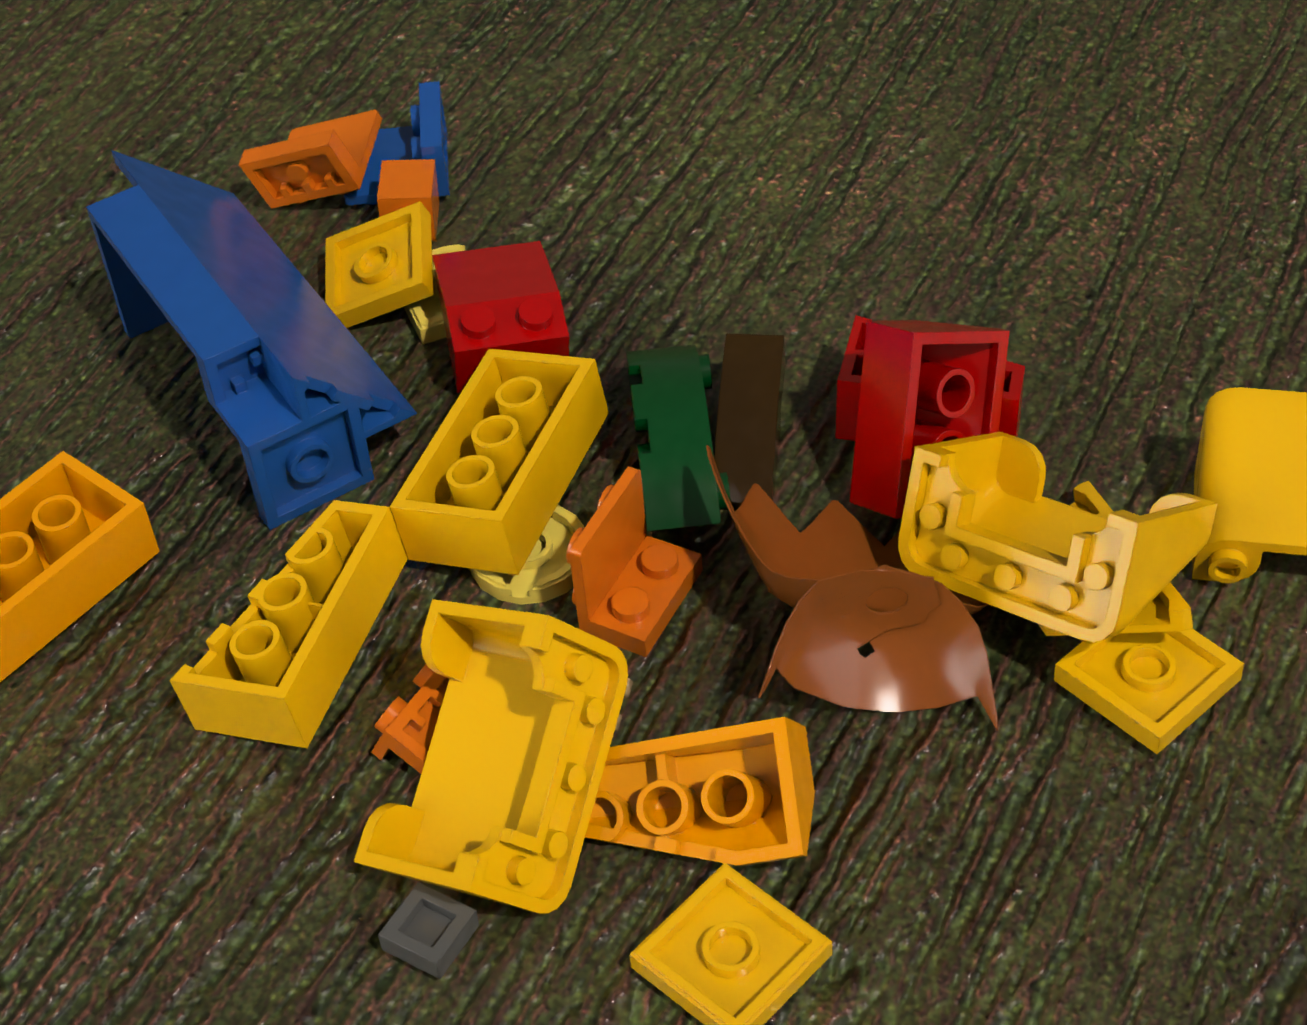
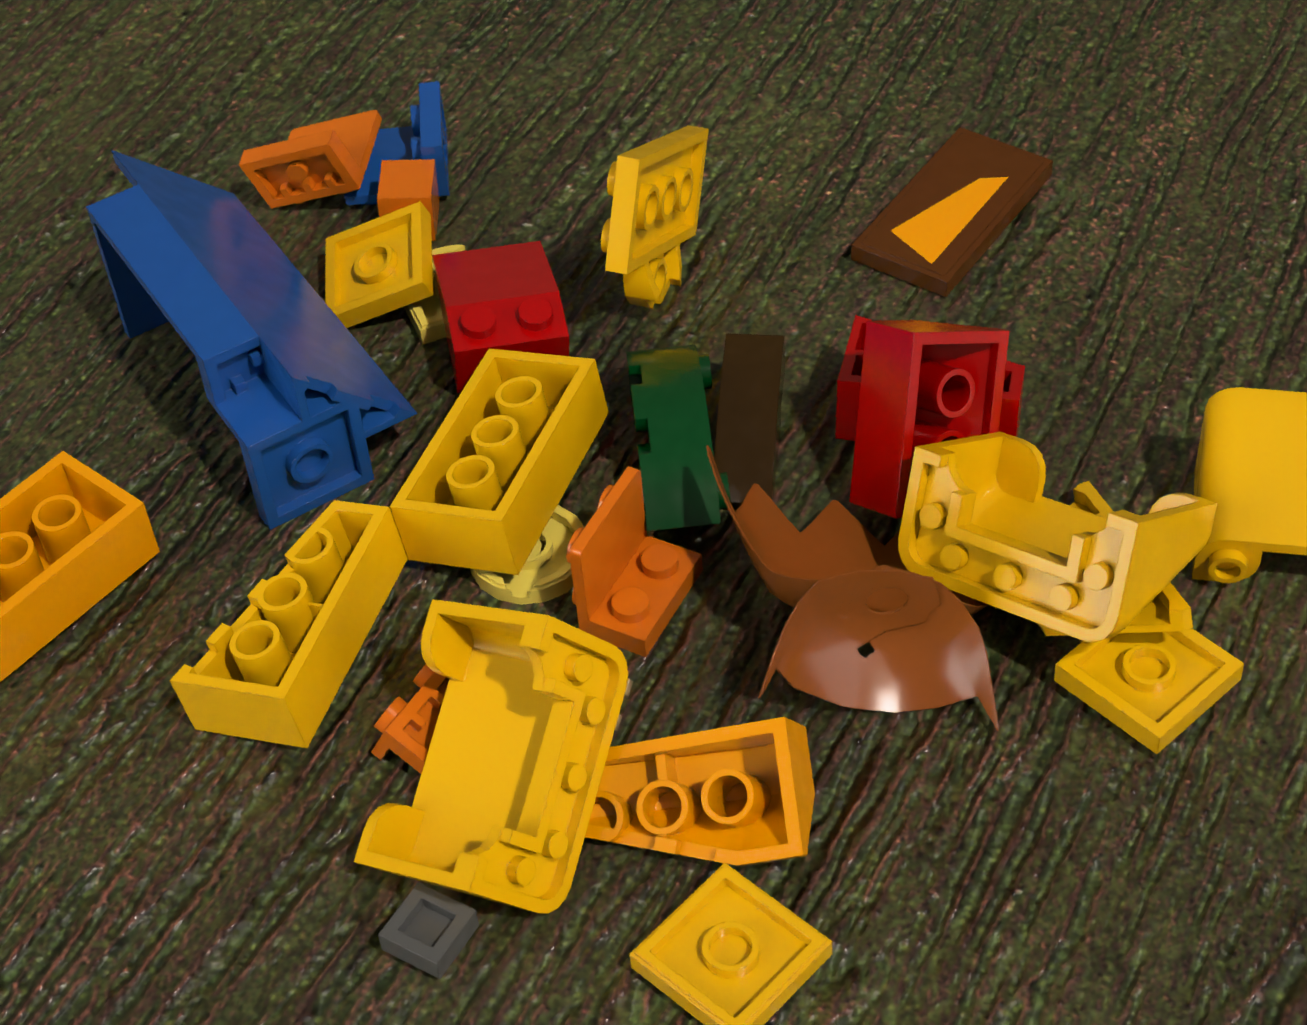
(653, 212): none -> yellow plate
(951, 211): none -> reddish brown tile

